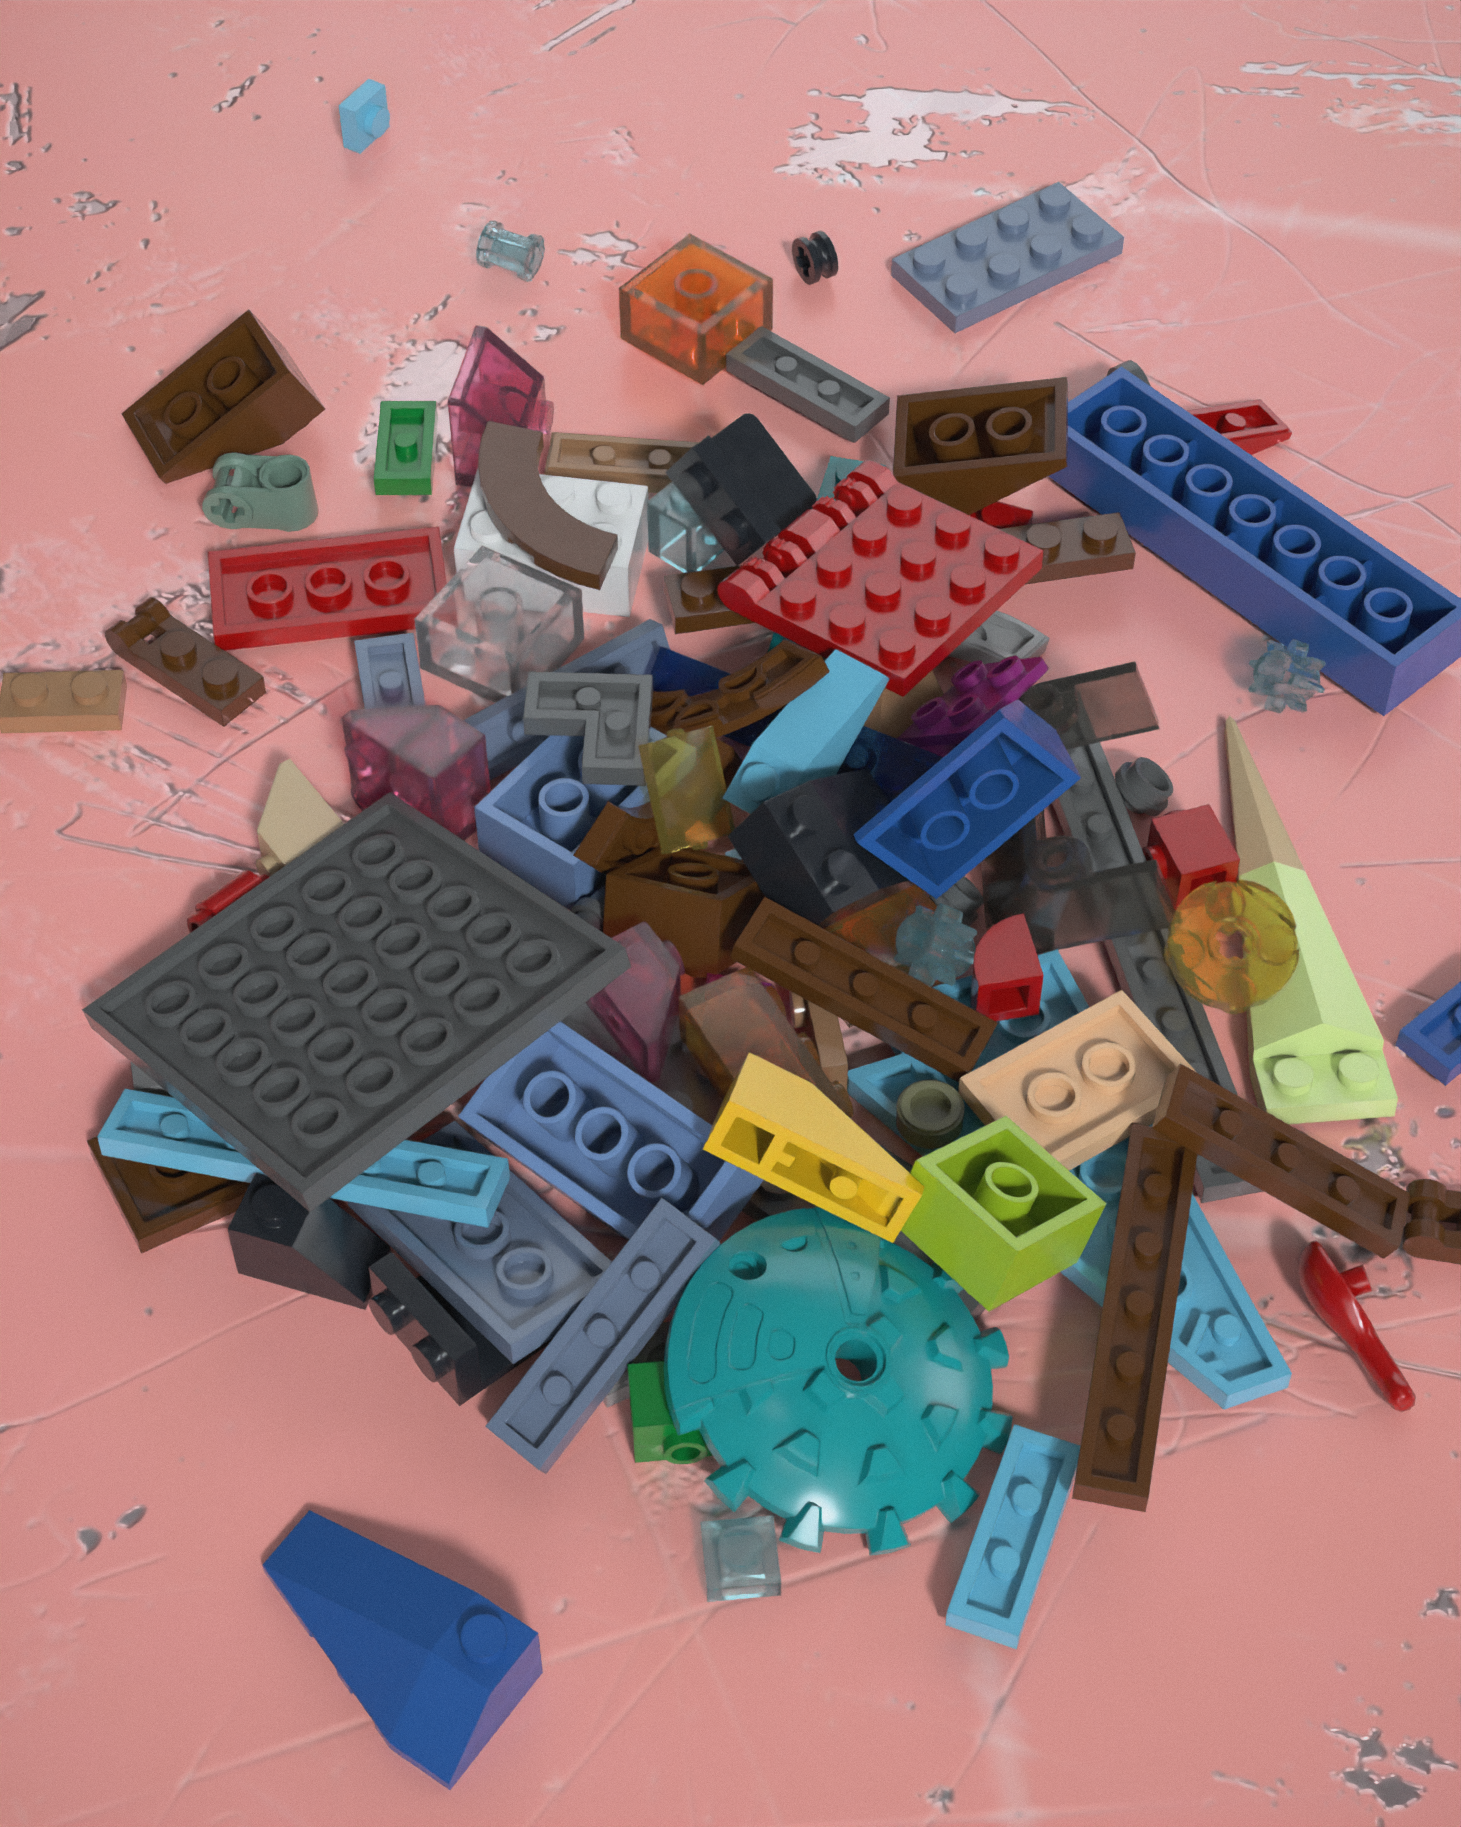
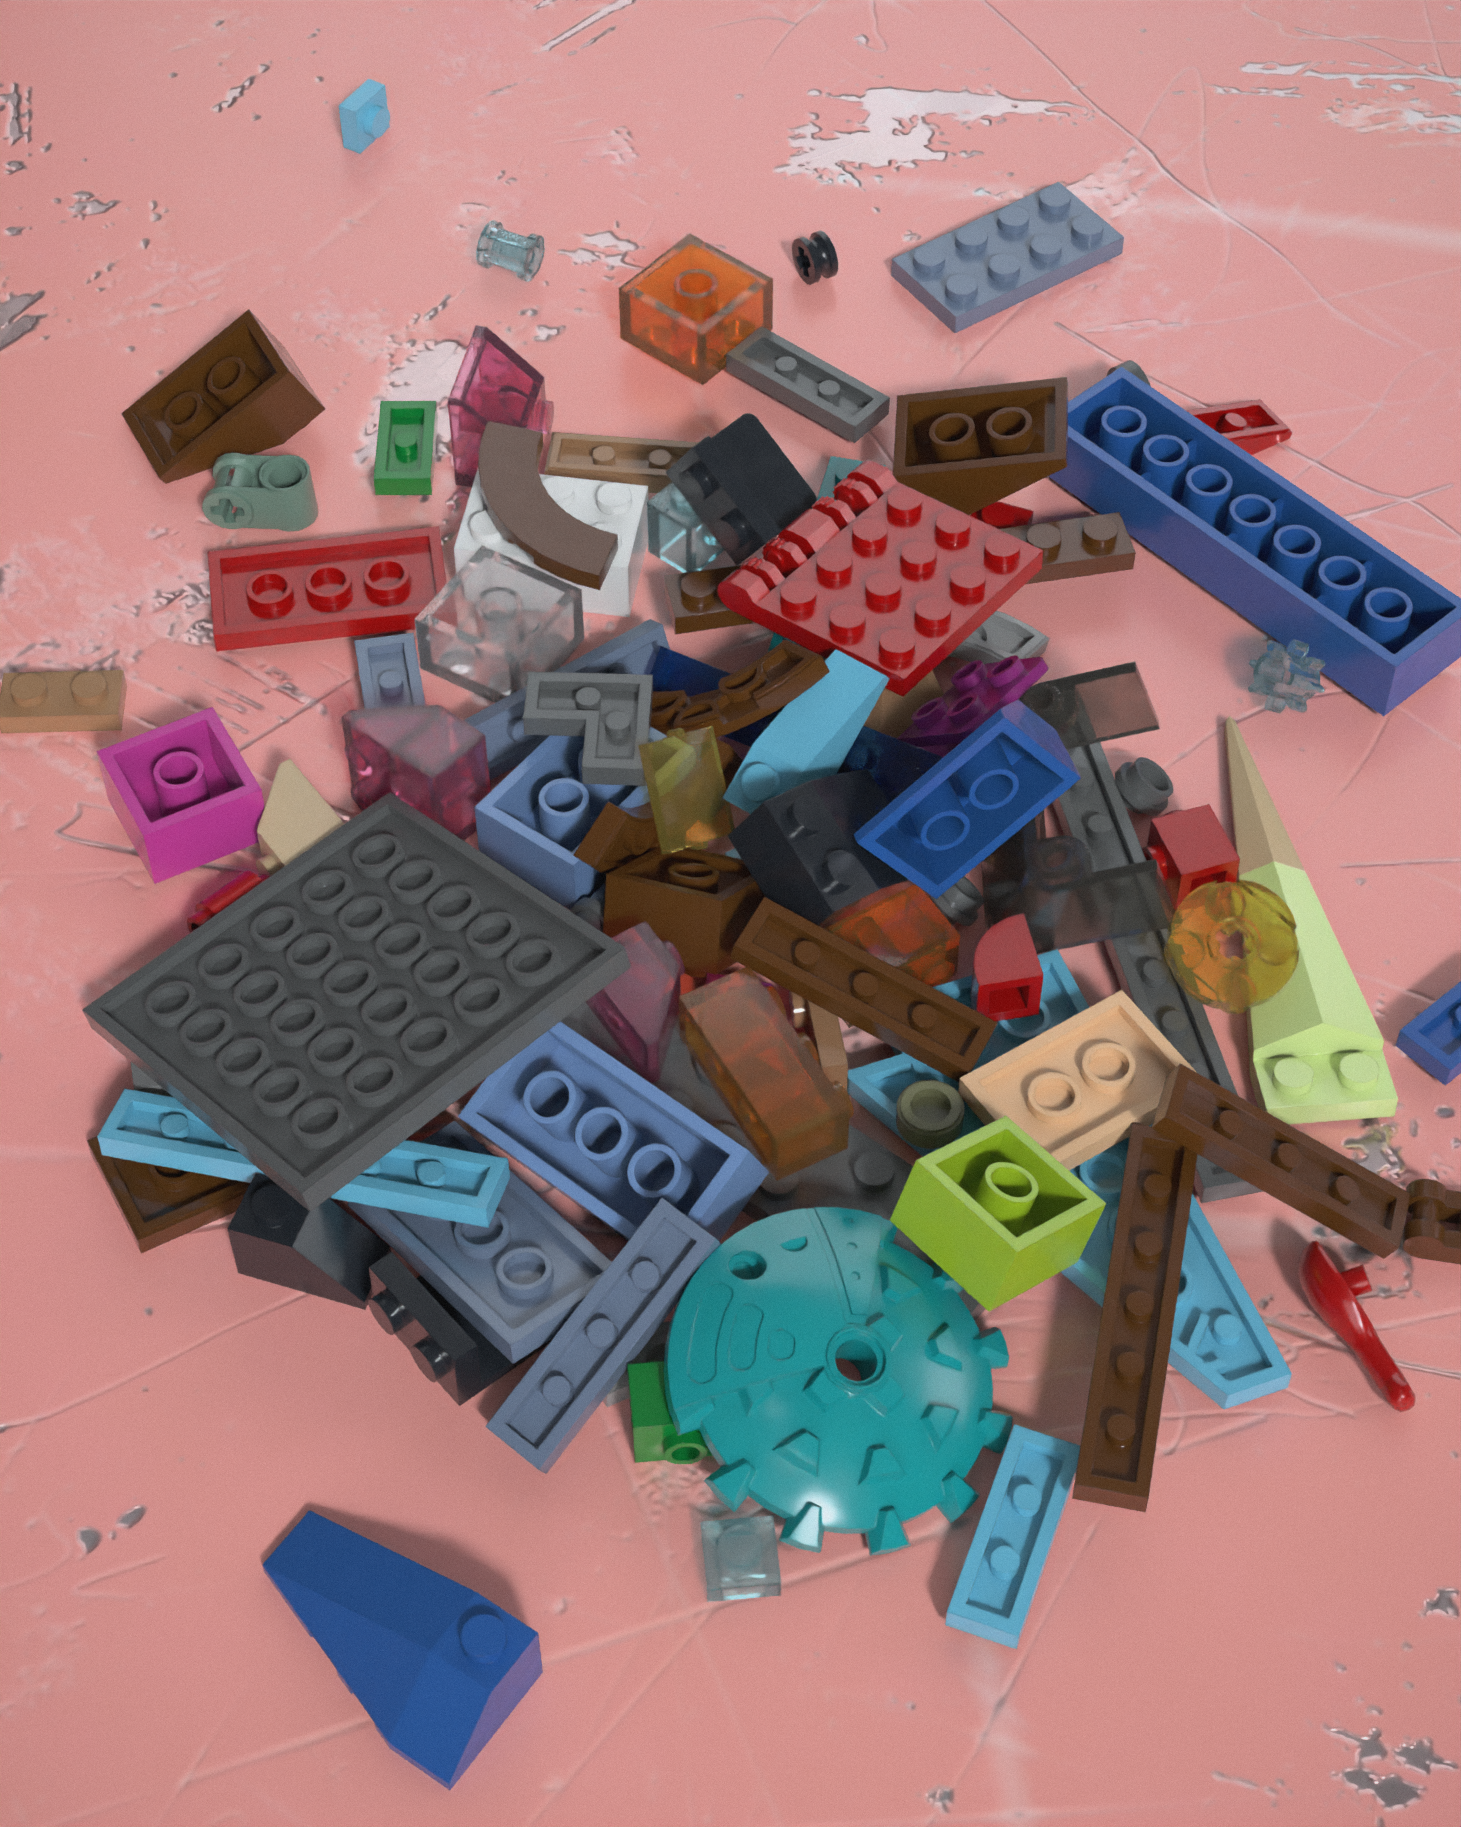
(183, 794): none -> dark pink brick
(186, 662): reddish brown plate -> none
(810, 1148): yellow slope -> none
(935, 944): clear light blue gear -> none

